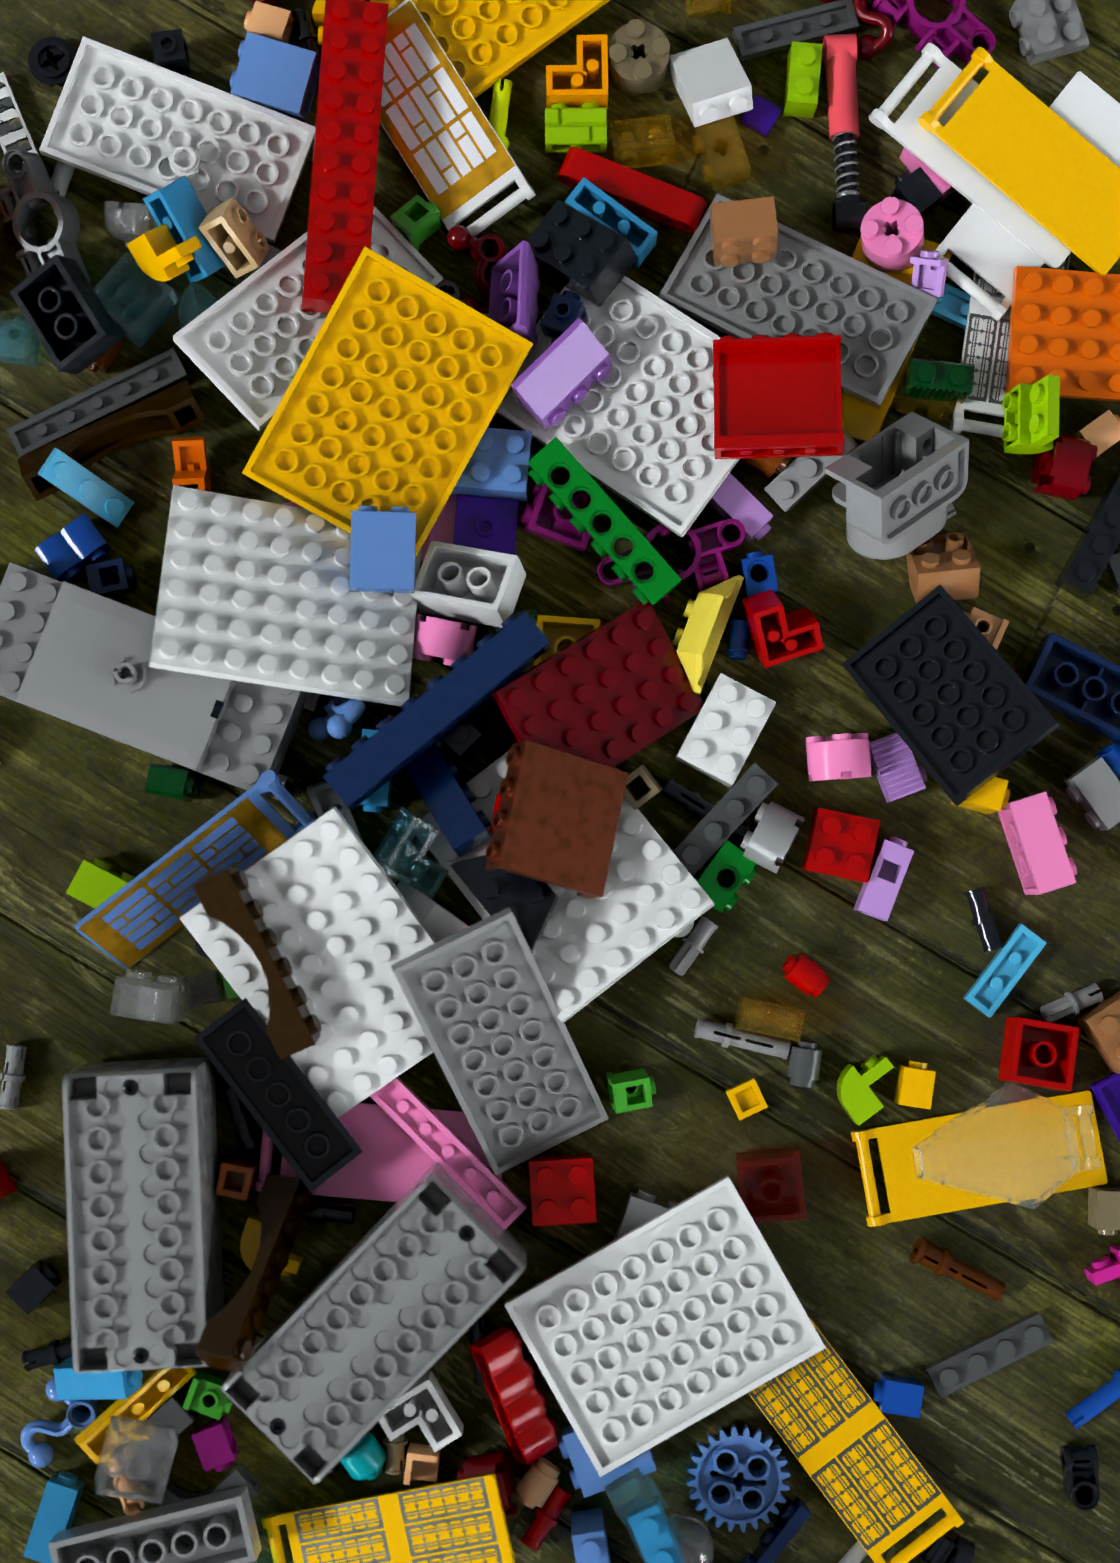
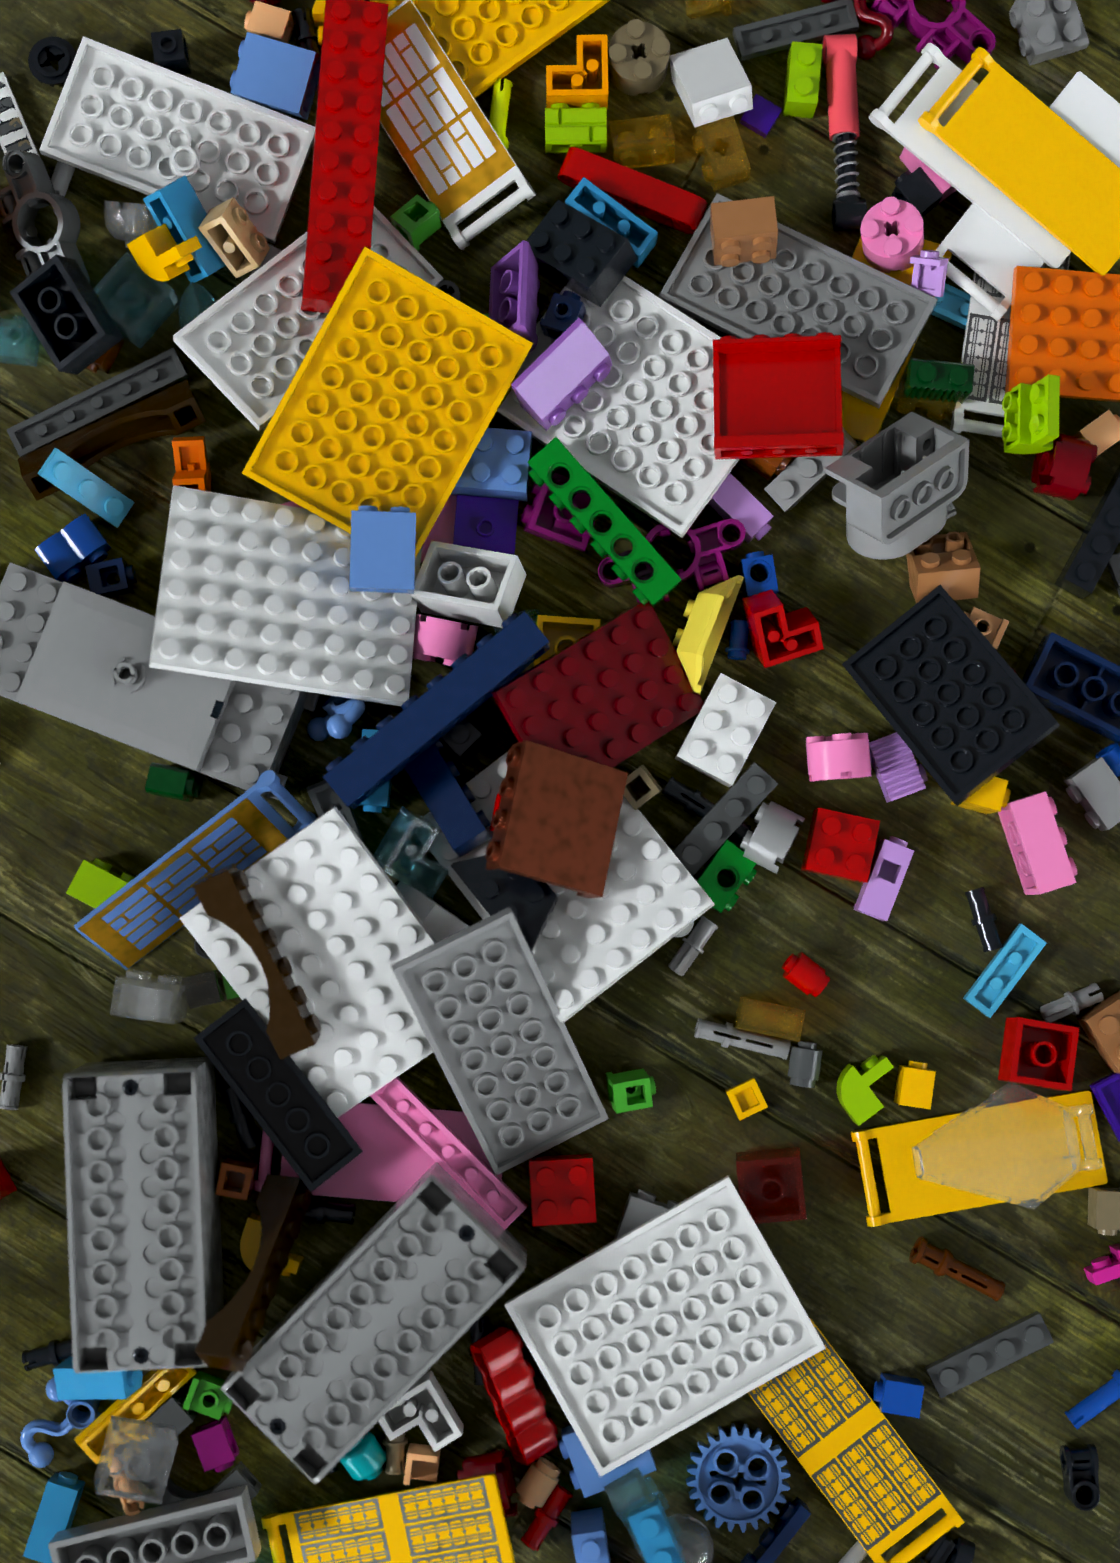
(34, 1286): black brick -> none
(460, 239): dark red piece -> none

